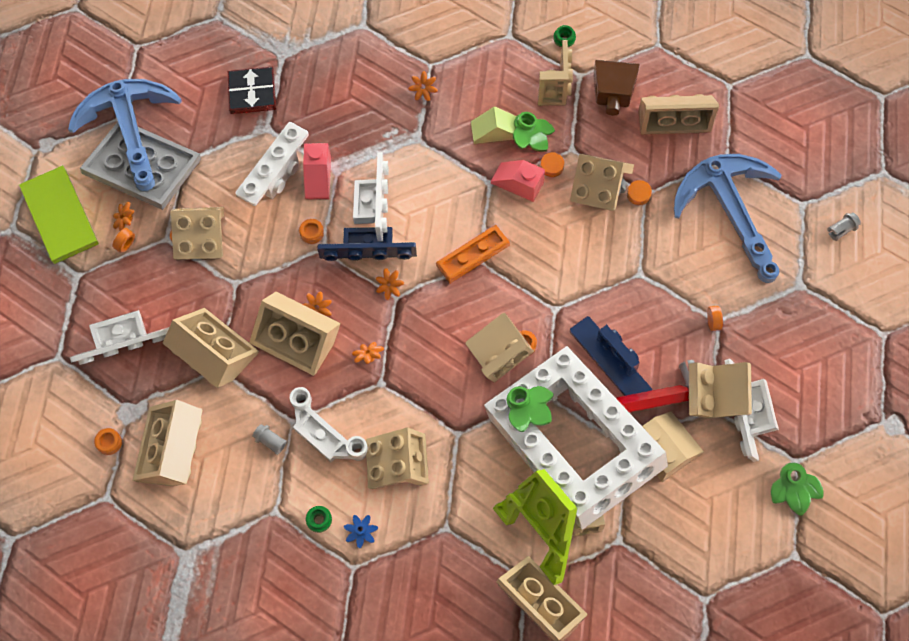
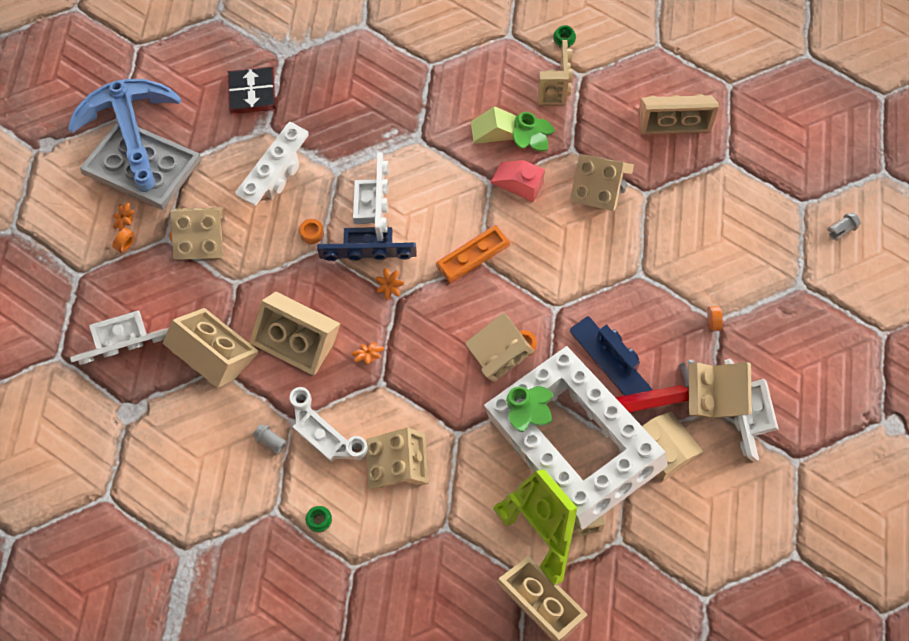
(58, 214): lime tile -> none
(108, 441): orange tile -> none
(168, 444): tan slope -> none
(313, 302): orange plant -> none
(317, 170): coral slope -> none
(360, 535): blue plant -> none
(418, 87): orange plant -> none
(553, 164): orange tile -> none
(614, 84): reddish brown torso -> none
(639, 192): orange tile -> none
(728, 196): medium blue piece -> none
(797, 492): bright green plate -> none

